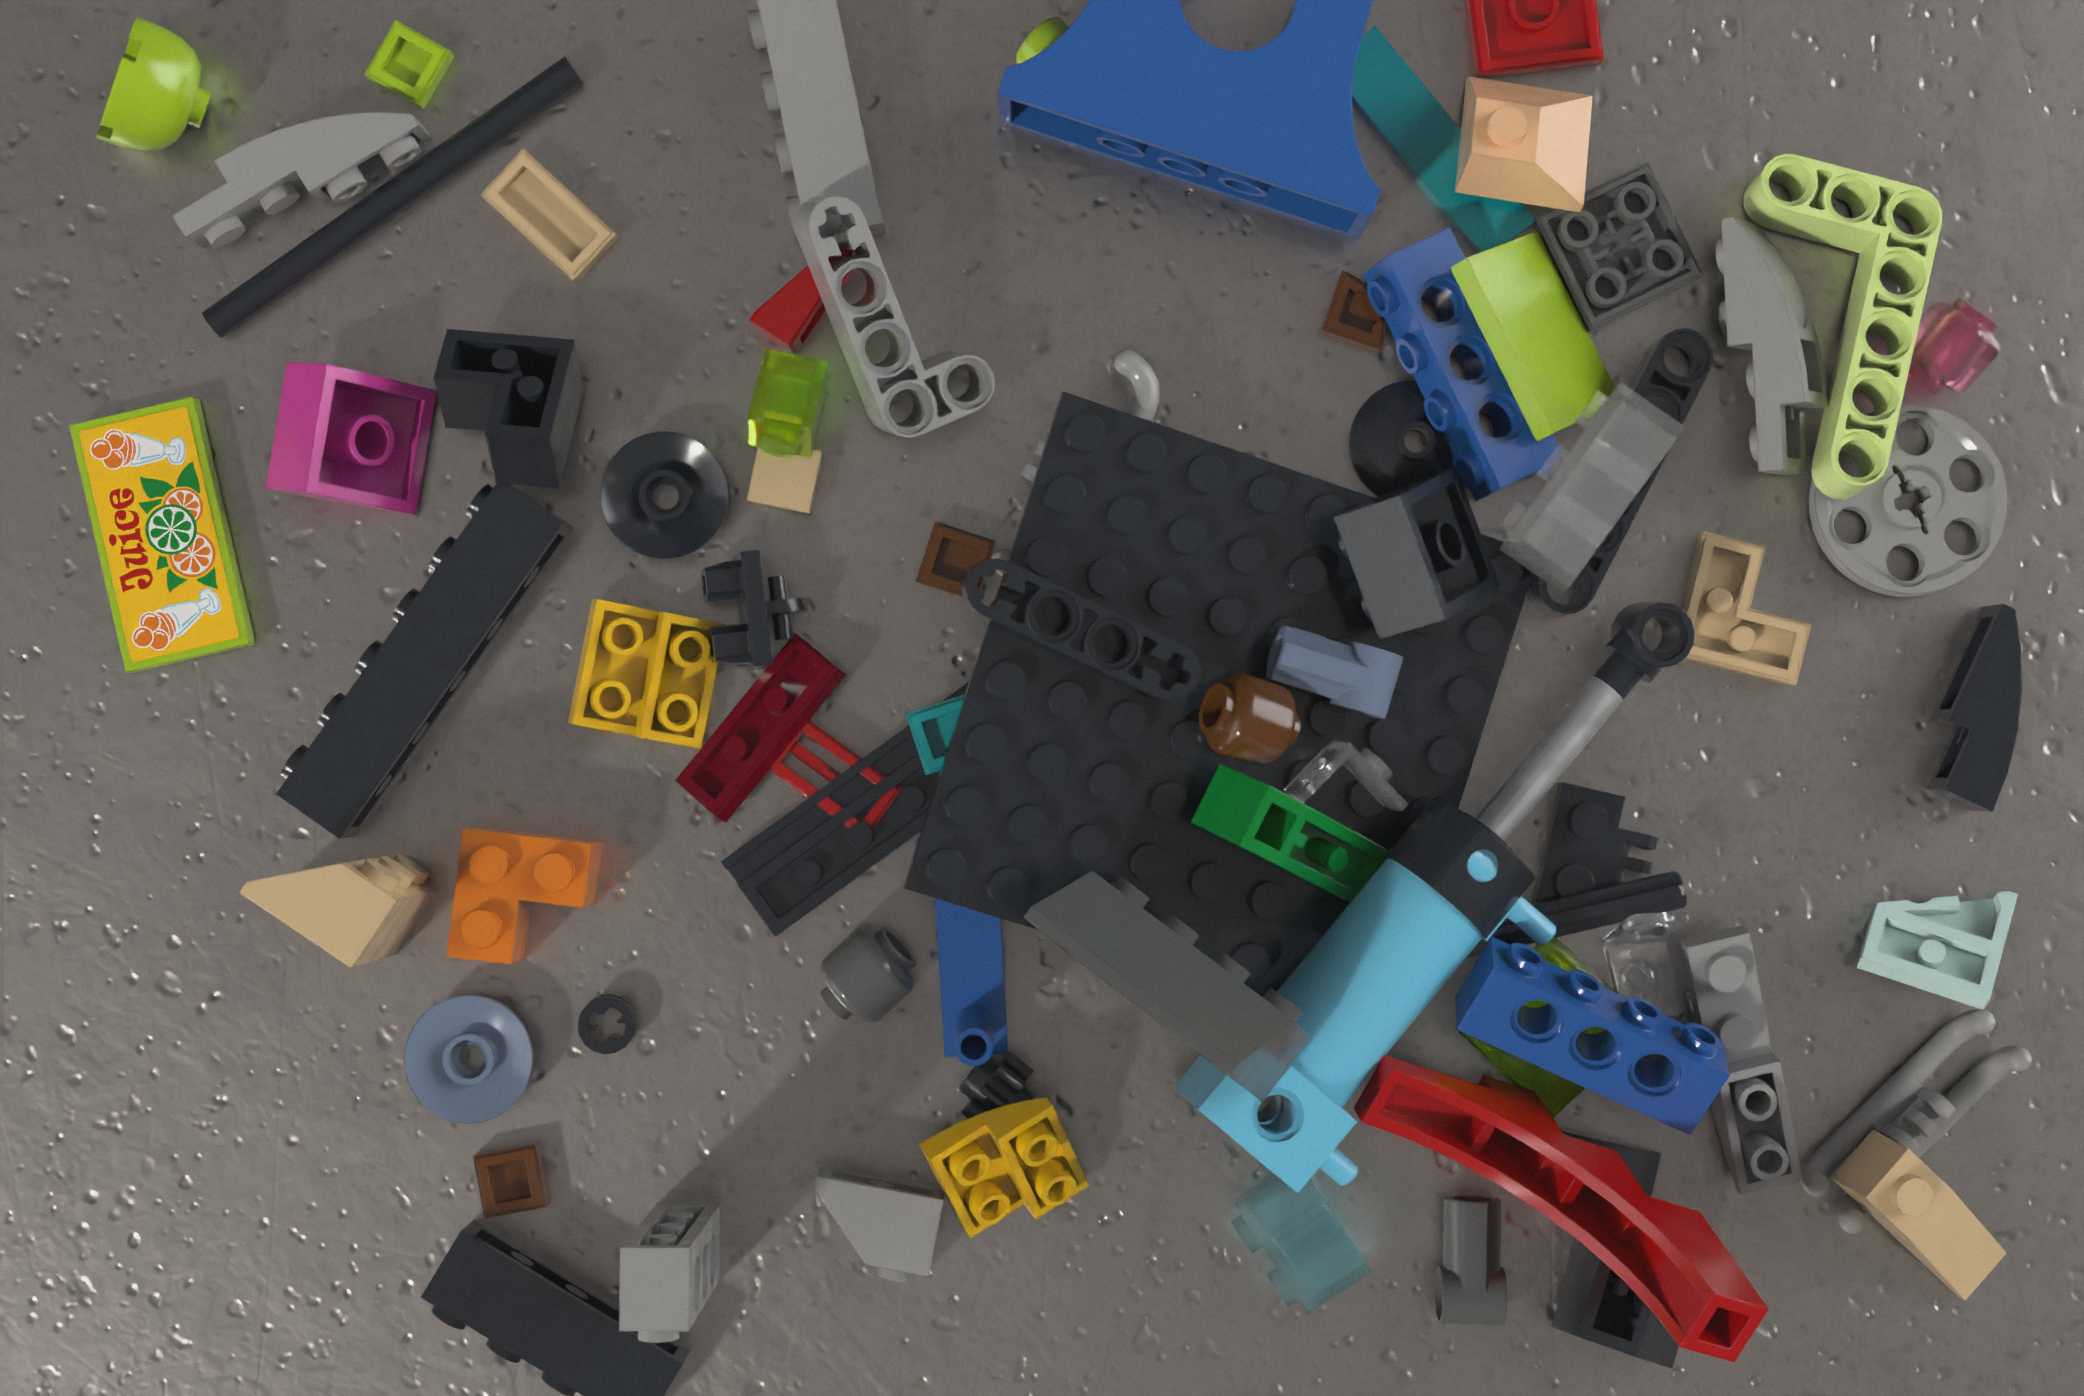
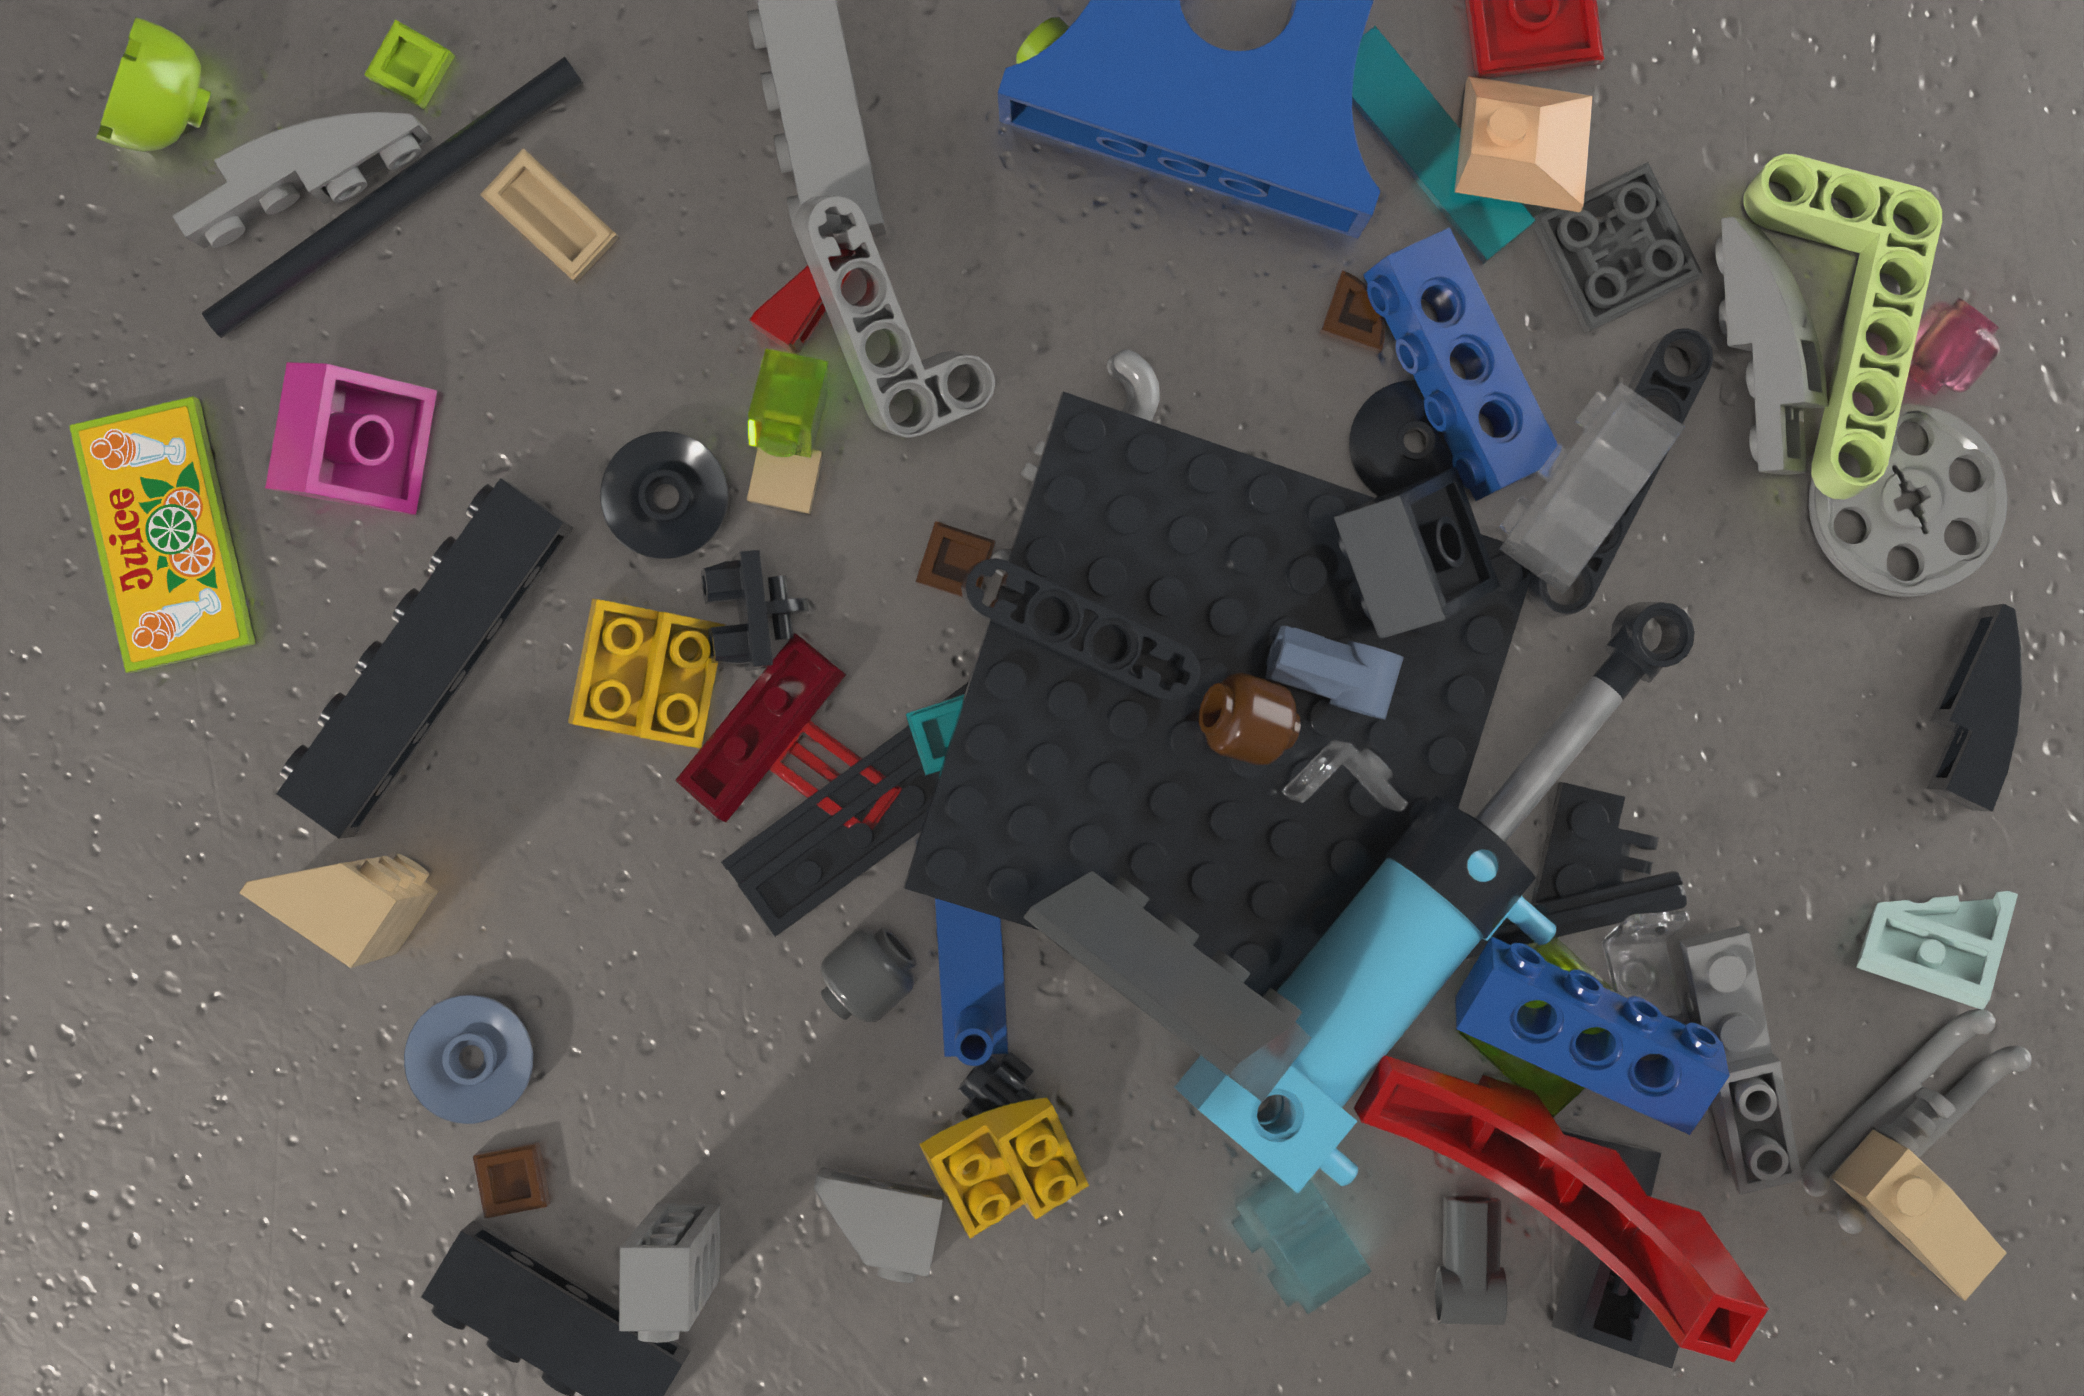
(500, 879): orange brick -> none
(519, 394): black brick -> none
(615, 1041): black bush -> none
(1288, 833): green slope -> none
(1533, 332): lime tile -> none
(1726, 627): tan tile -> none

